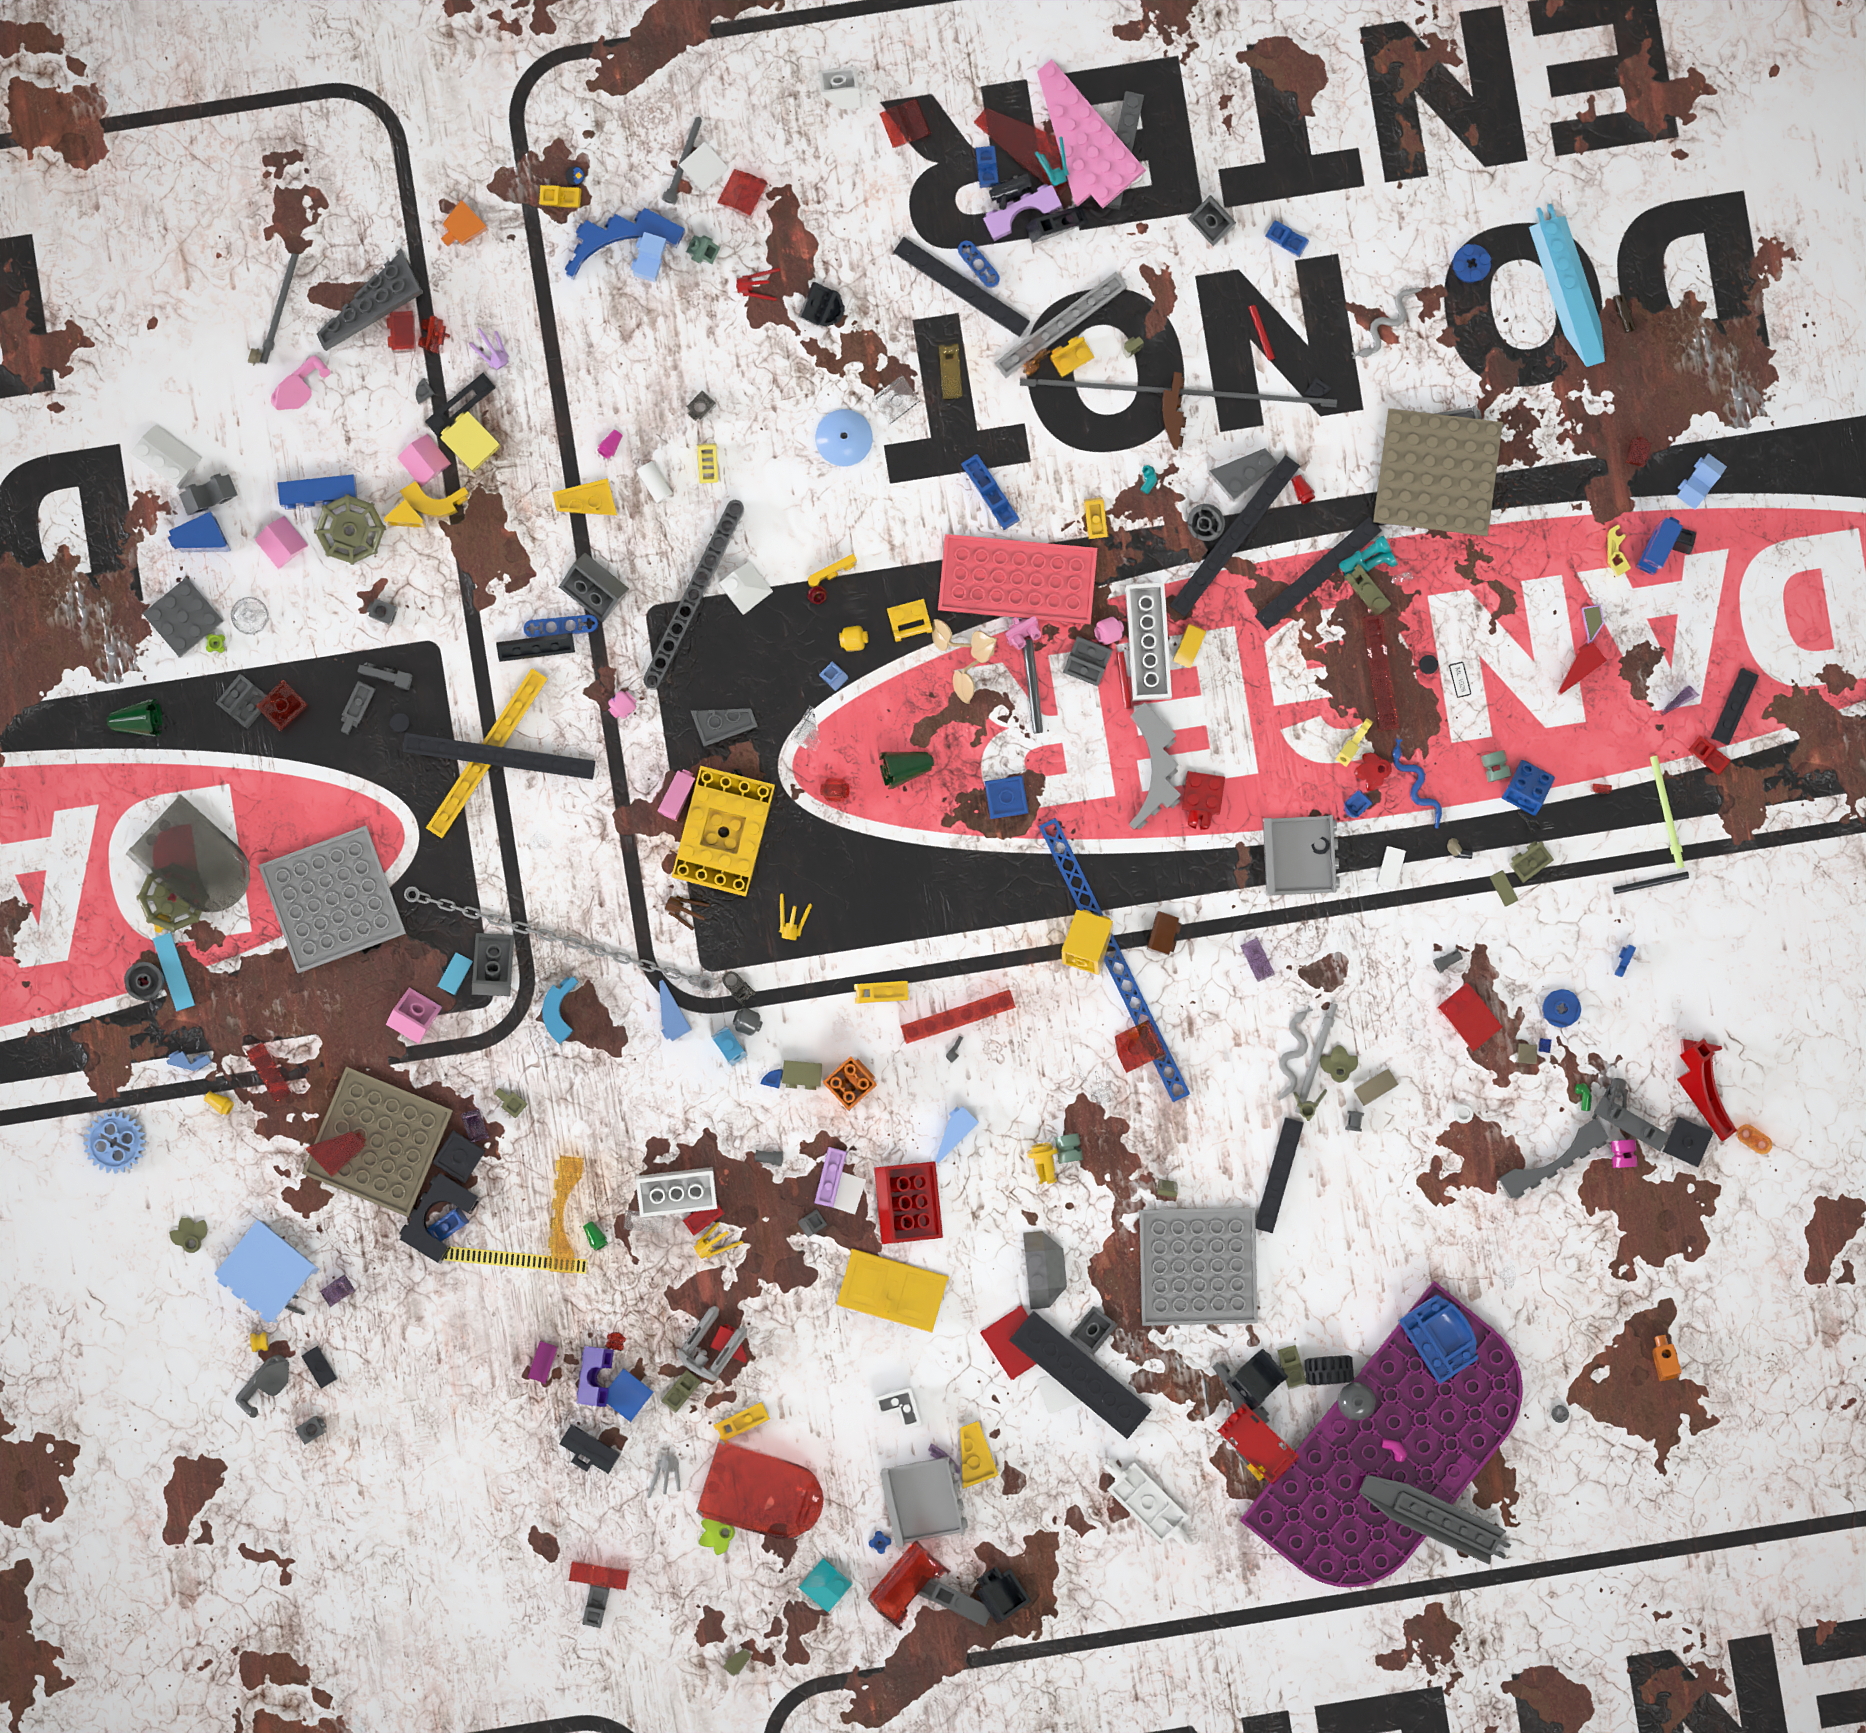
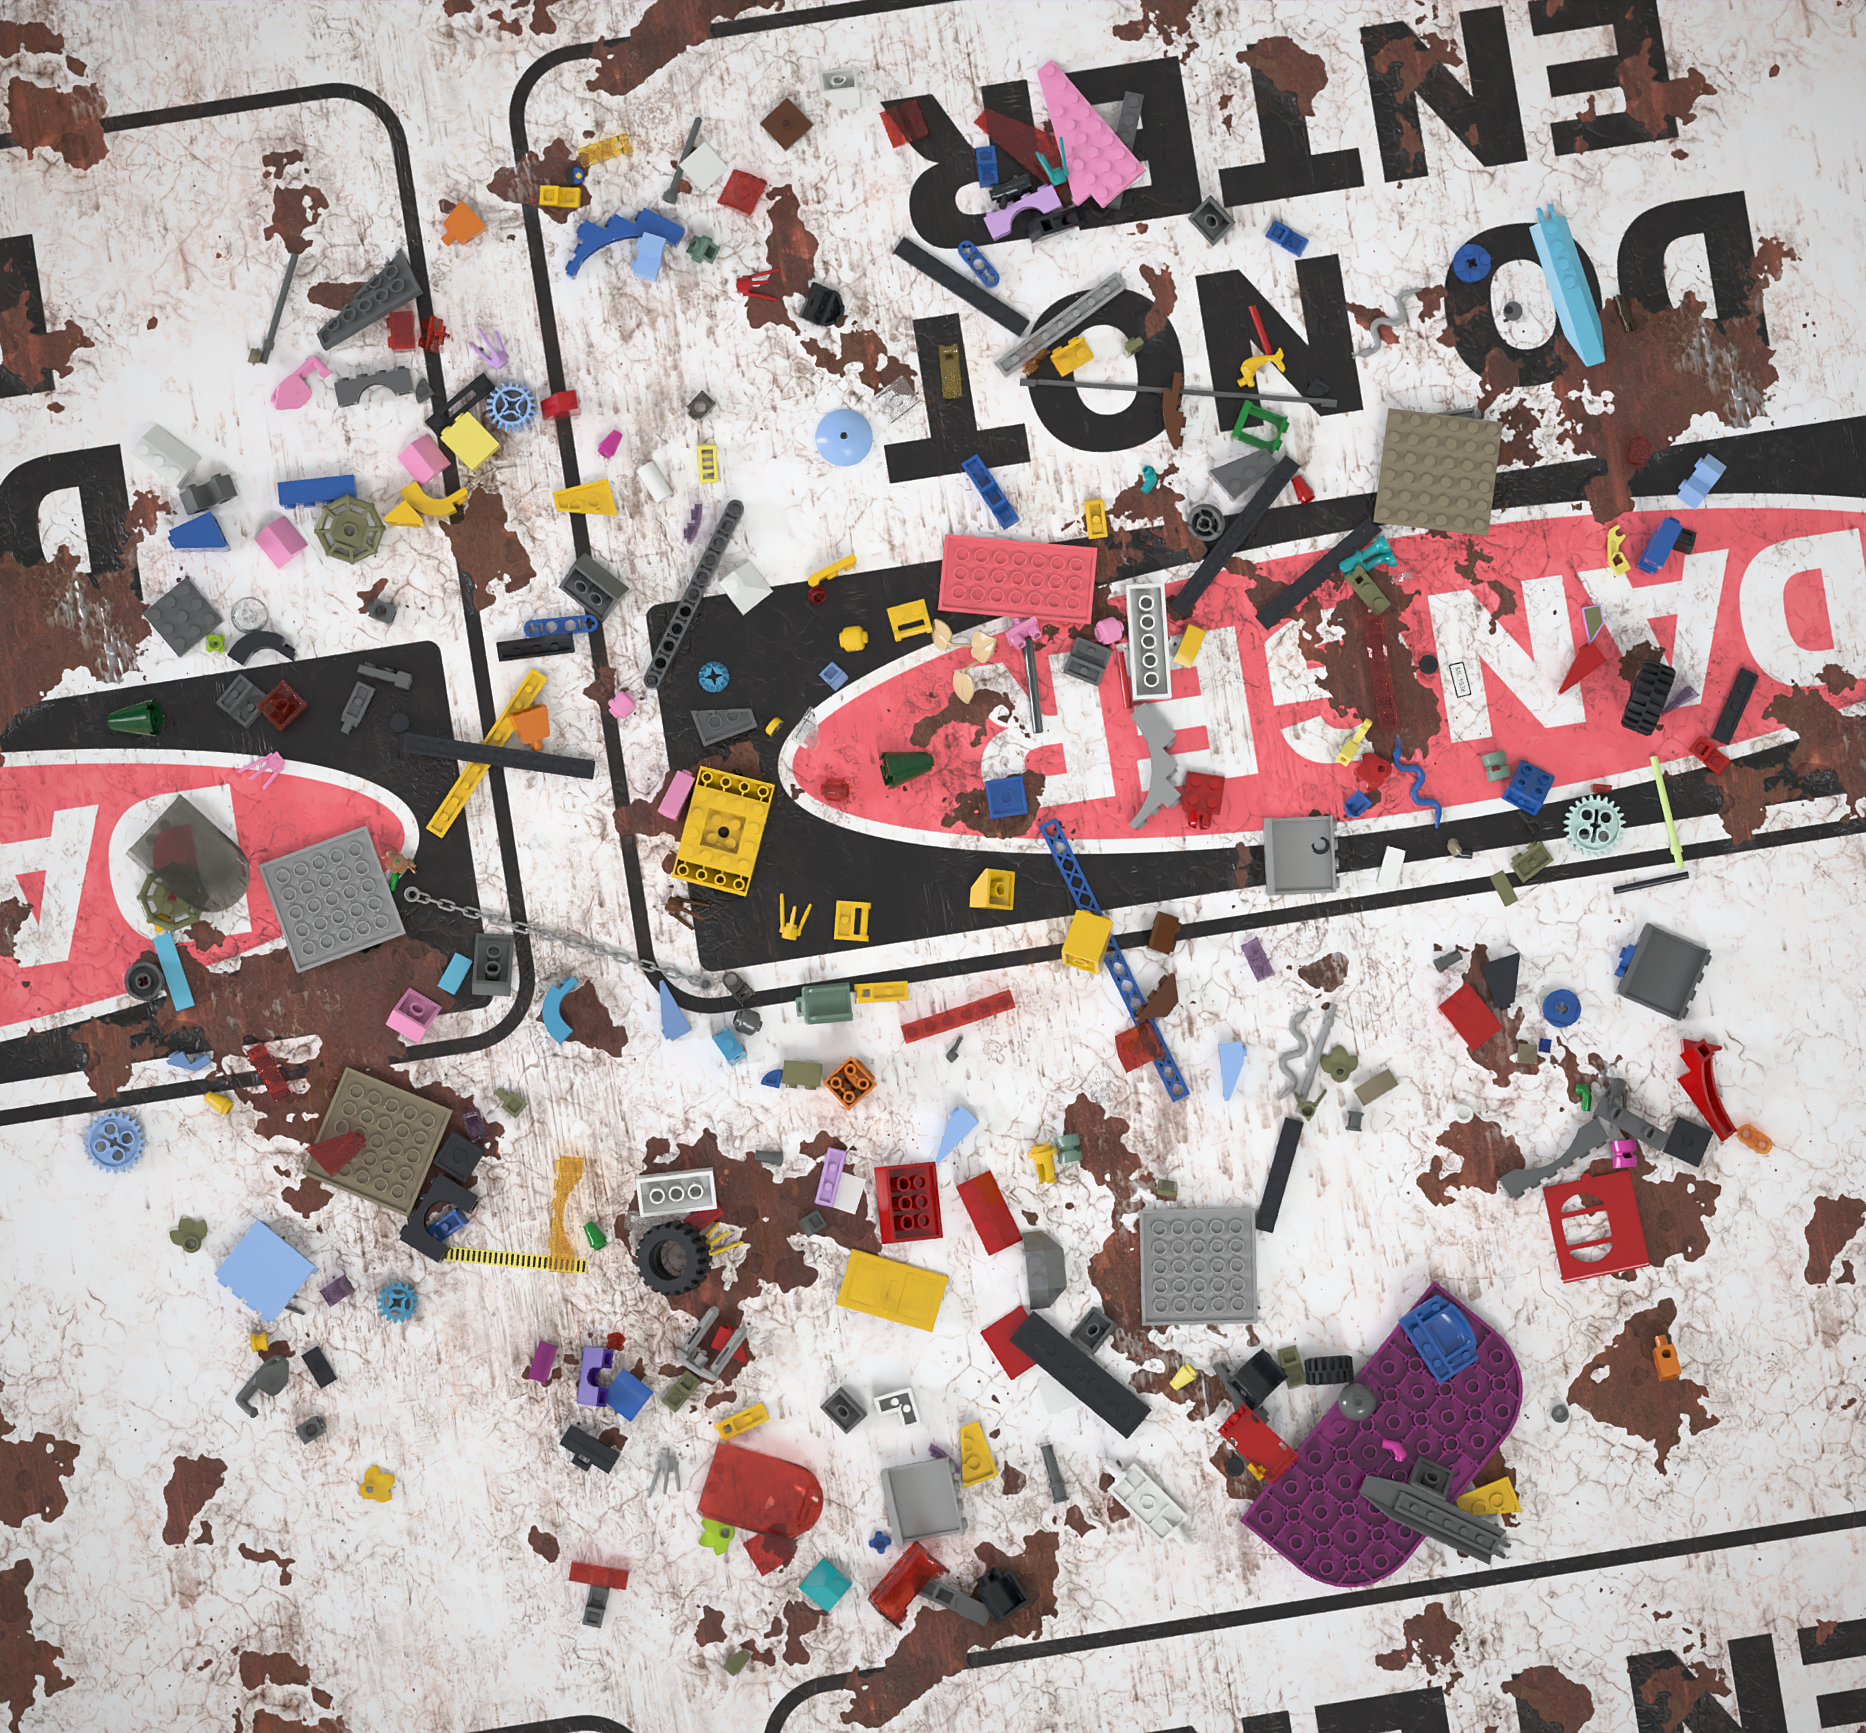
(256, 641): none -> black arch
(274, 761): none -> bright pink plant
(349, 391): none -> dark grey arch
(380, 1485): none -> yellow plate
(398, 866): none -> nougat plant
(403, 1309): none -> dark azure gear
(505, 412): none -> light blue gear
(531, 725): none -> orange torso
(560, 405): none -> red slope
(604, 150): none -> clear yellow plate
(650, 1258): none -> black tyre
(693, 528): none -> clear purple slope
(708, 684): none -> dark azure gear
(767, 1552): none -> clear red piece
(774, 726): none -> yellow tile
(786, 124): none -> reddish brown plate
(825, 1003): none -> sand green piece
(843, 1410): none -> dark grey slope
(845, 921): none -> yellow plate
(989, 1213): none -> red slope
(993, 890): none -> yellow slope
(1056, 1483): none -> dark grey pin
(1159, 1002): none -> reddish brown slope
(1183, 1376): none -> light yellow cone
(1231, 1062): none -> light blue slope
(1234, 1467): none -> black tile
(1251, 364): none -> yellow animal
(1275, 419): none -> green panel
(1430, 1478): none -> dark grey slope
(1490, 1499): none -> yellow wing
(1502, 980): none -> black slope
(1512, 311): none -> dark grey tile
(1611, 828): none -> light aqua gear
(1627, 1237): none -> red door
(1648, 697): none -> black tyre
(1663, 972): none -> dark grey panel

